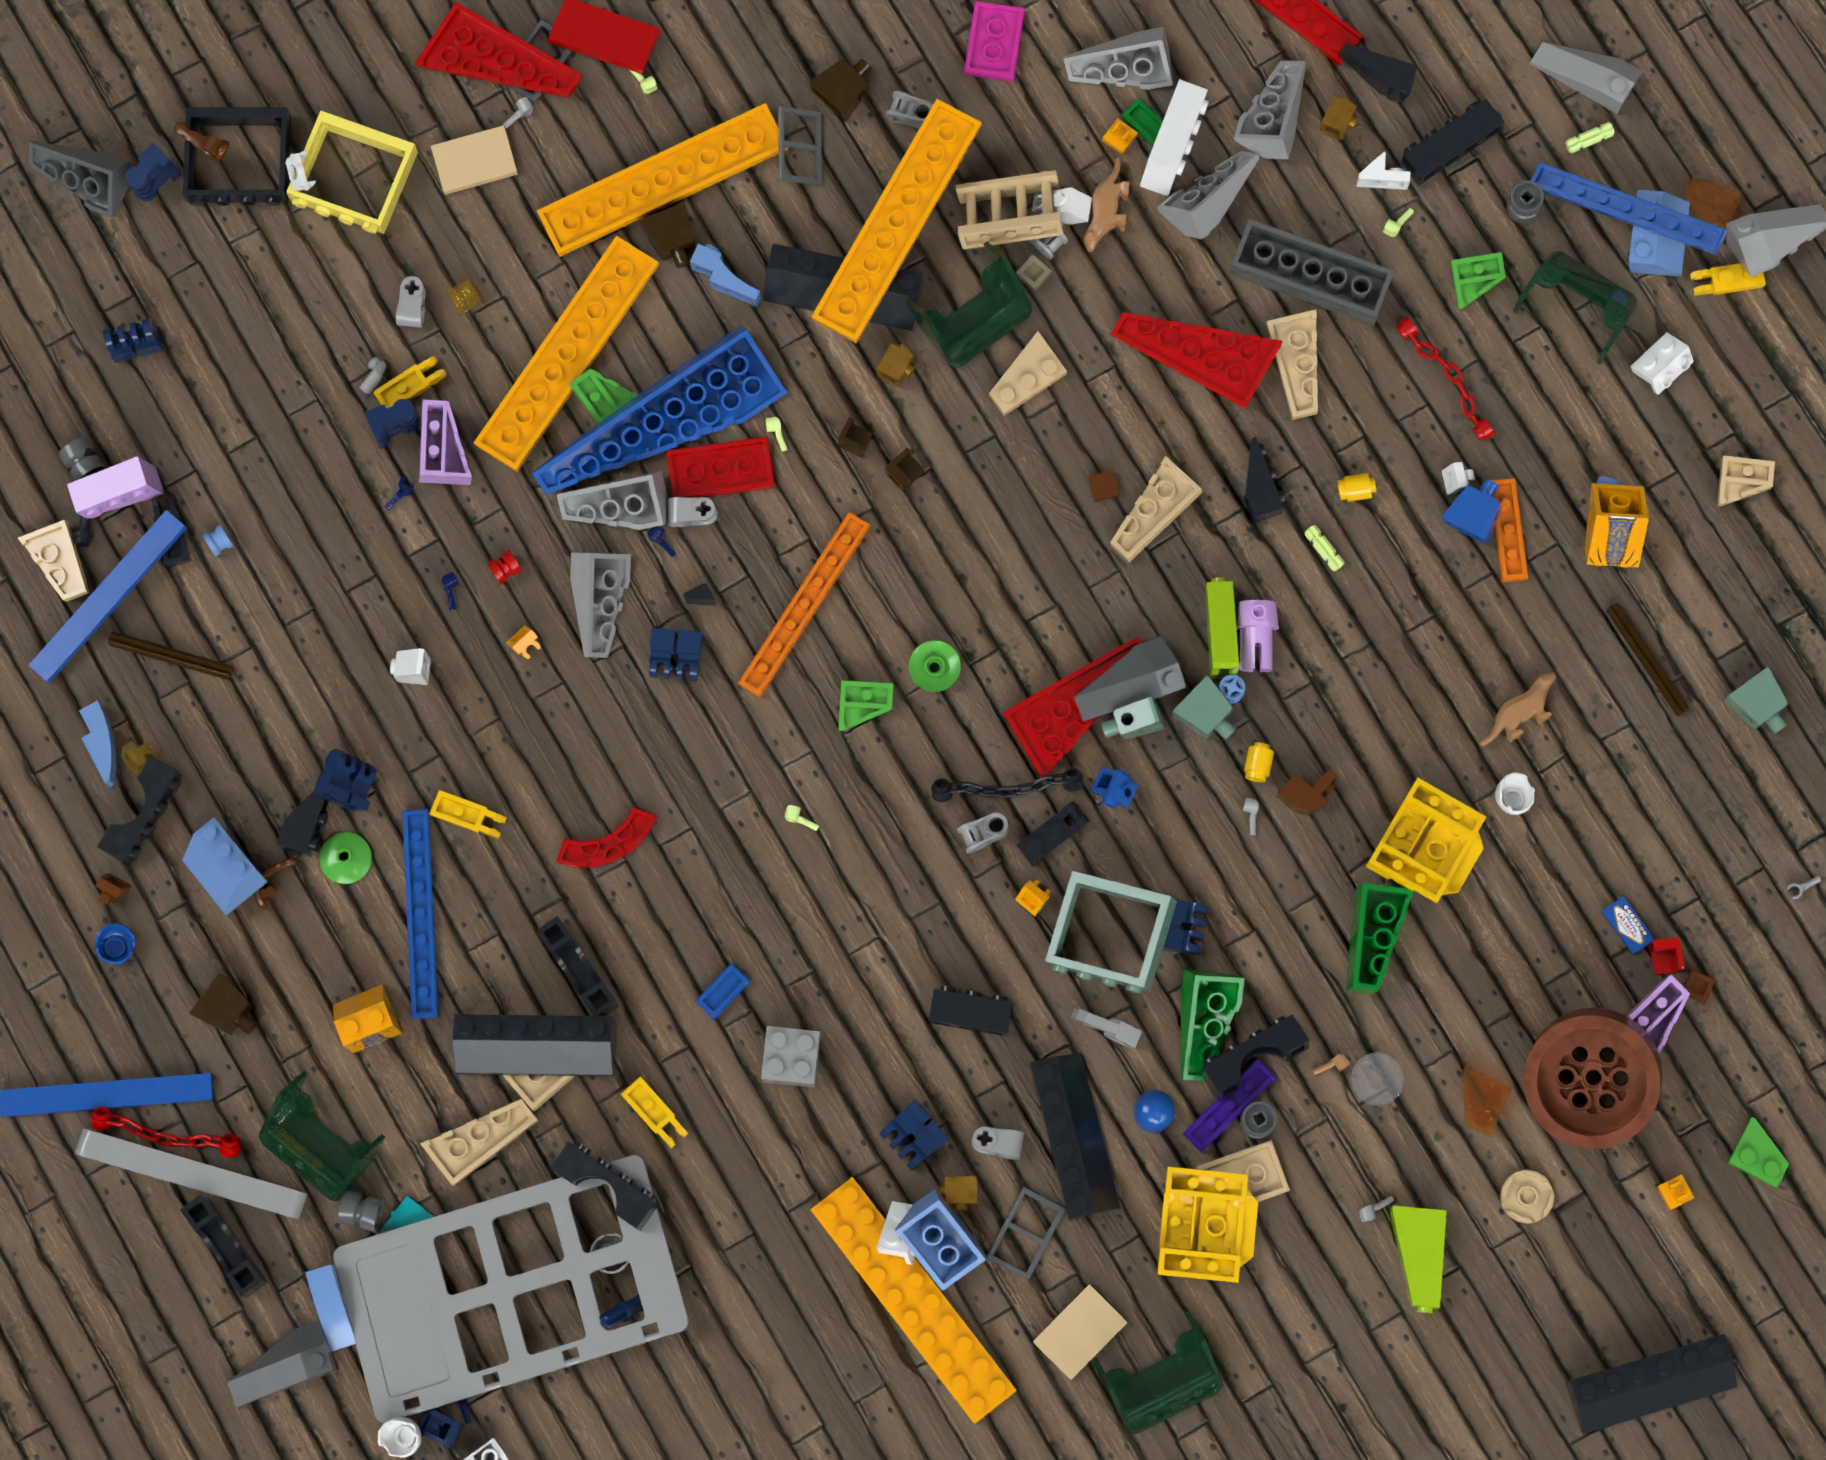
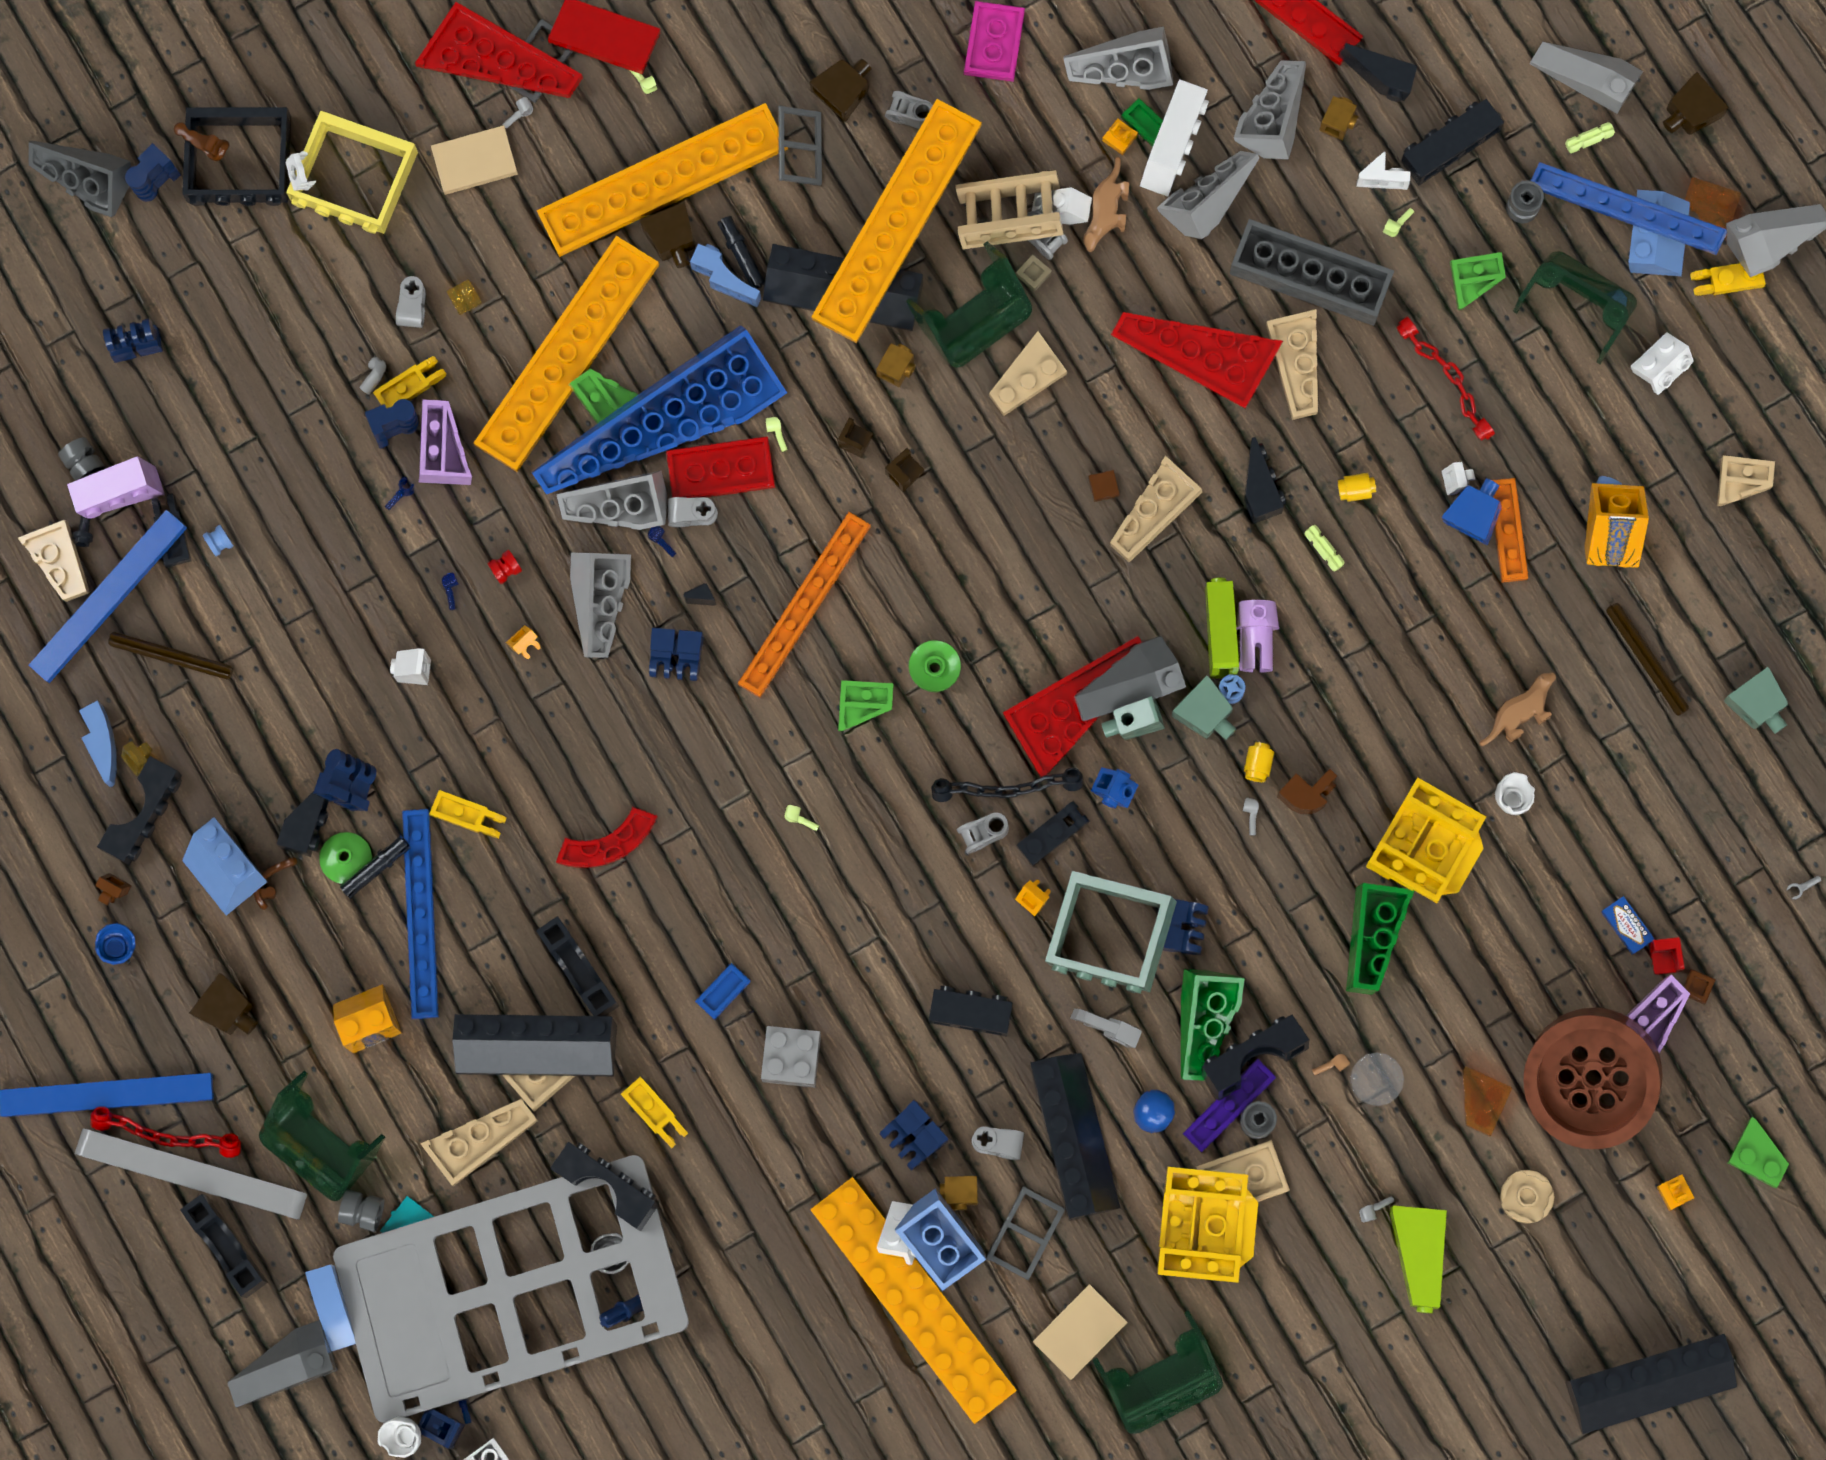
(379, 863): none -> black pin
(737, 244): none -> black pin
(1694, 107): none -> dark brown torso

